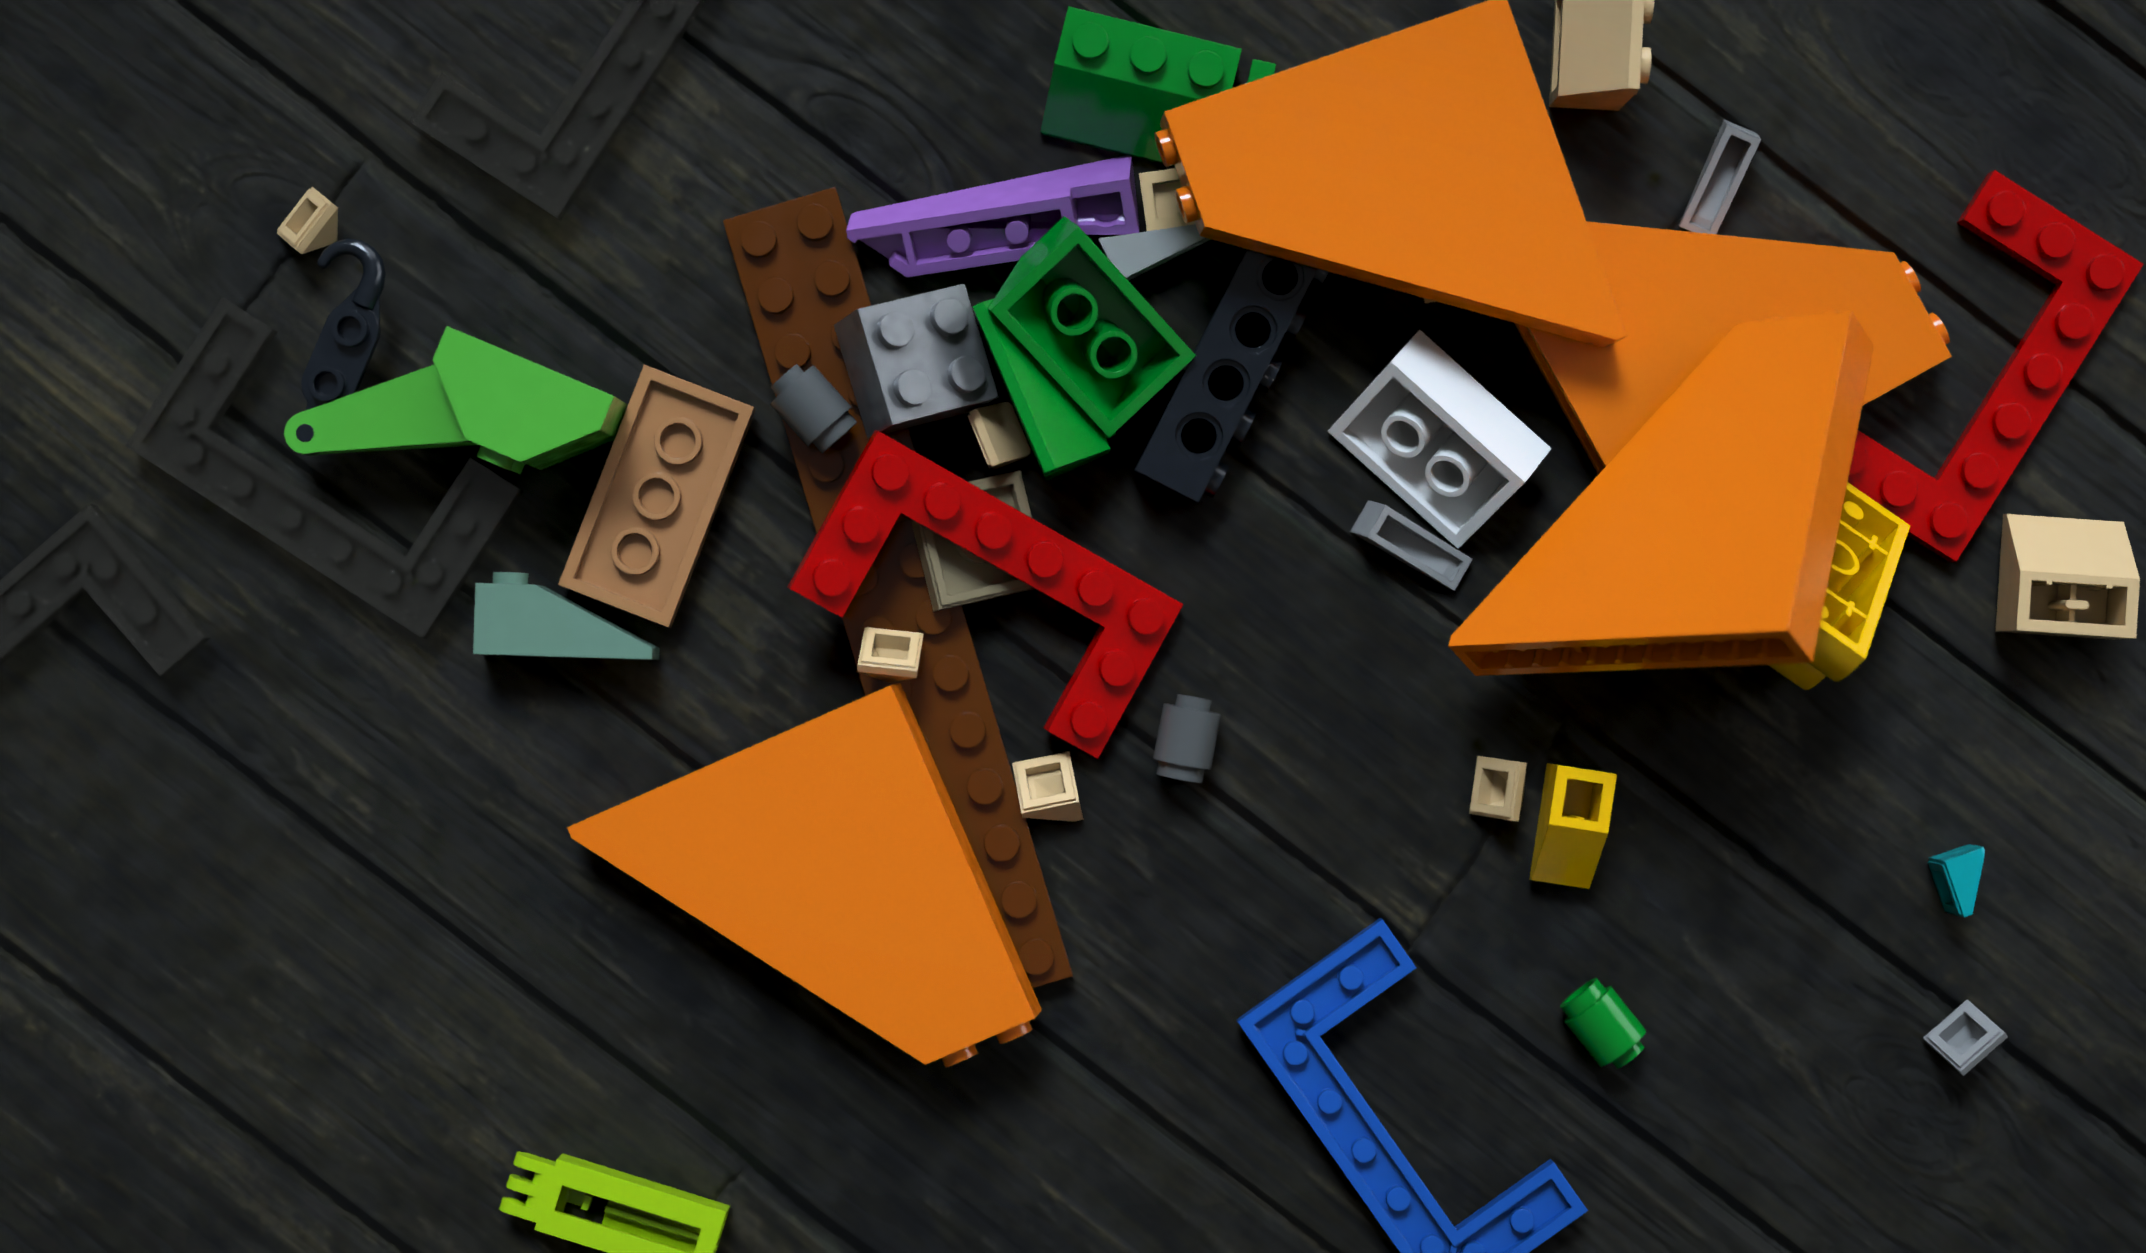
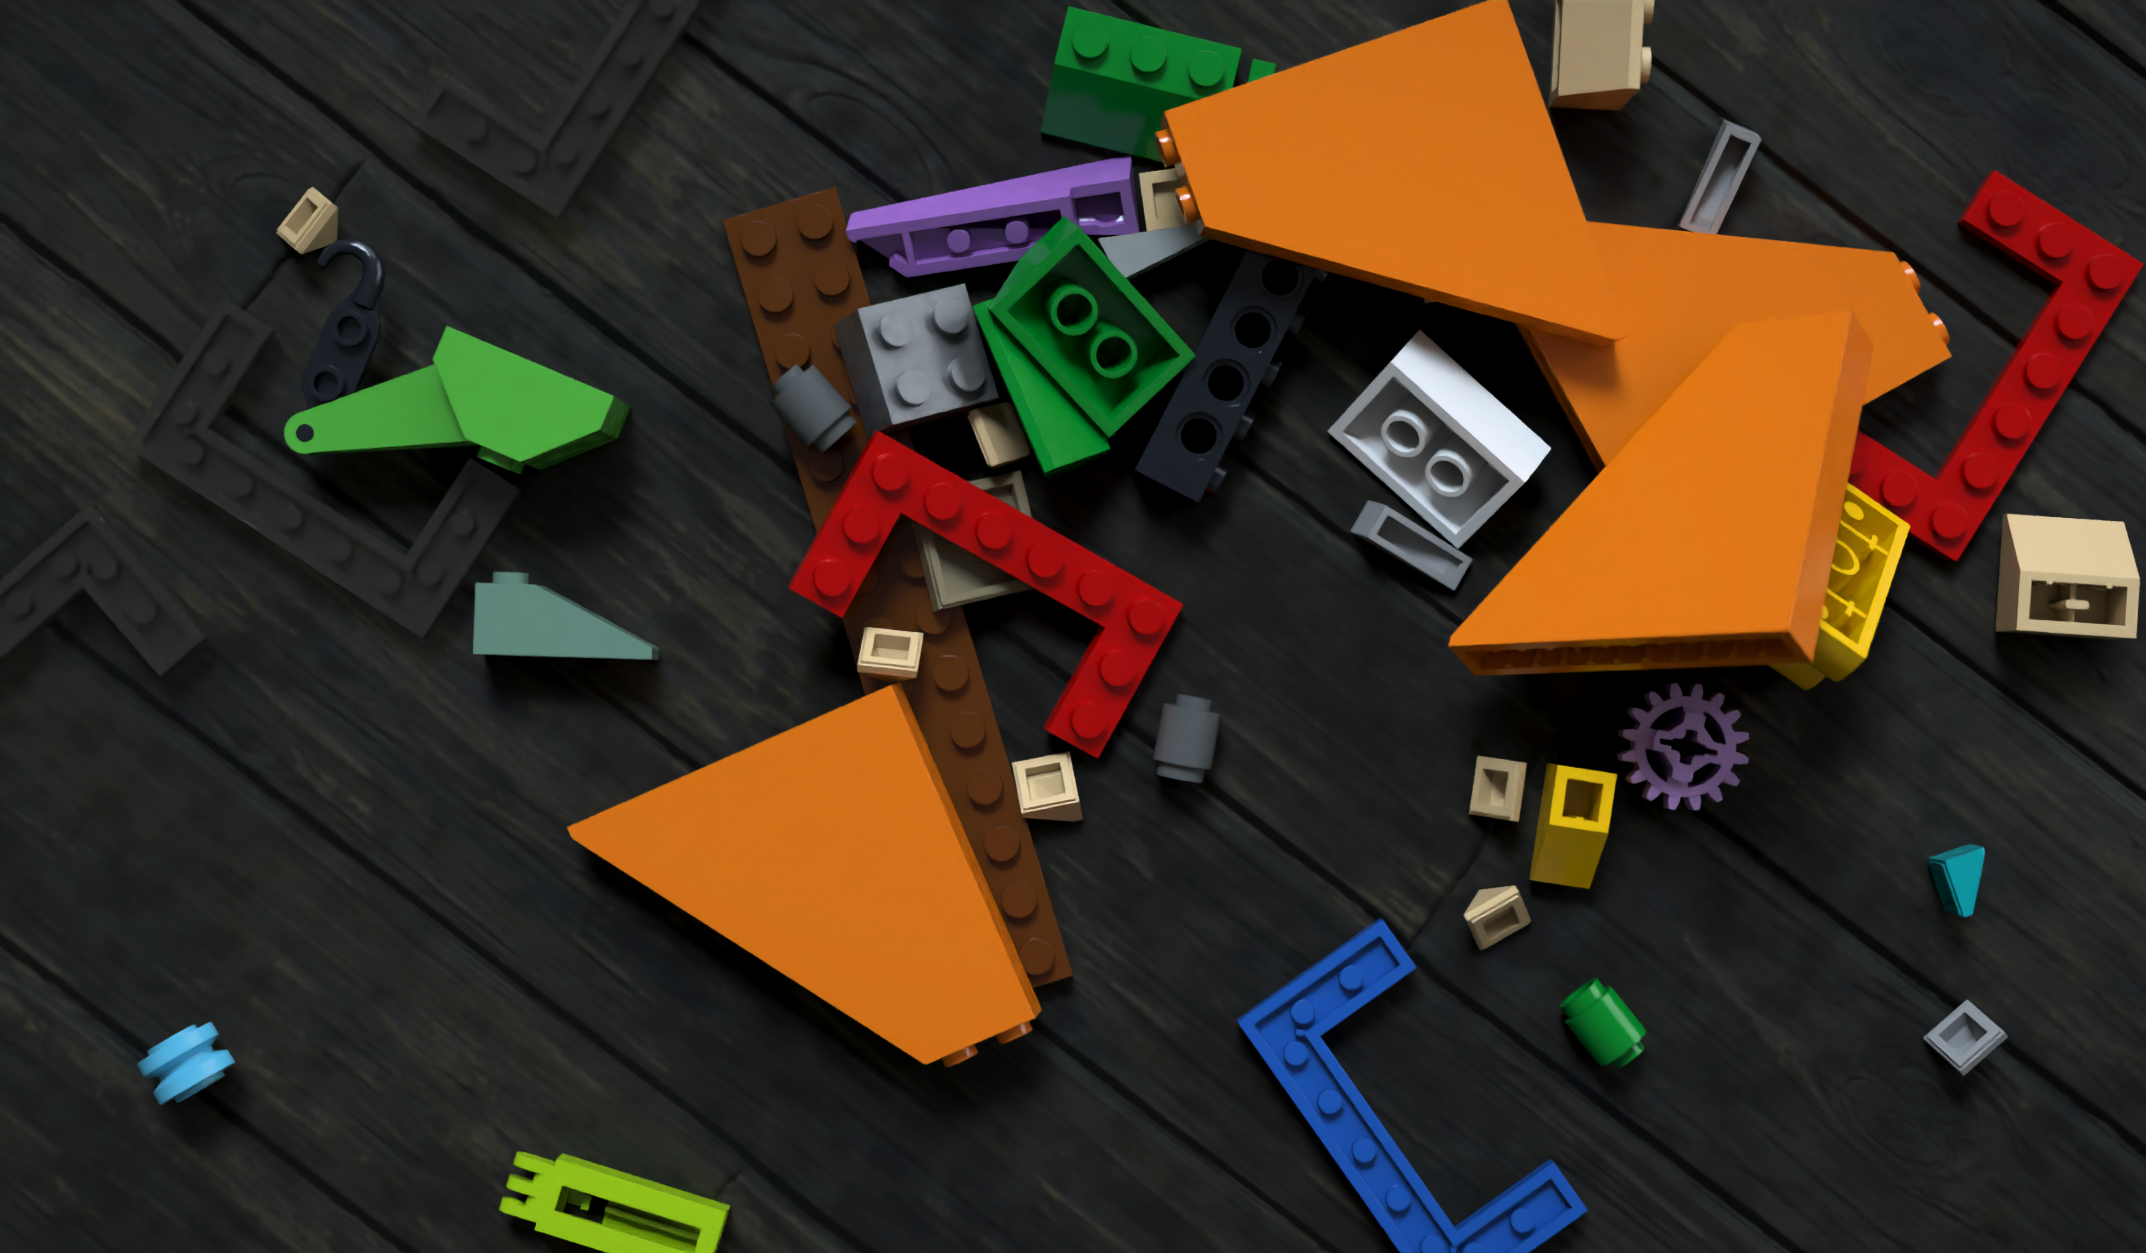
(185, 1063): none -> medium azure wheel
(657, 496): medium nougat plate -> none
(1496, 915): none -> tan slope
(1688, 721): none -> lavender gear

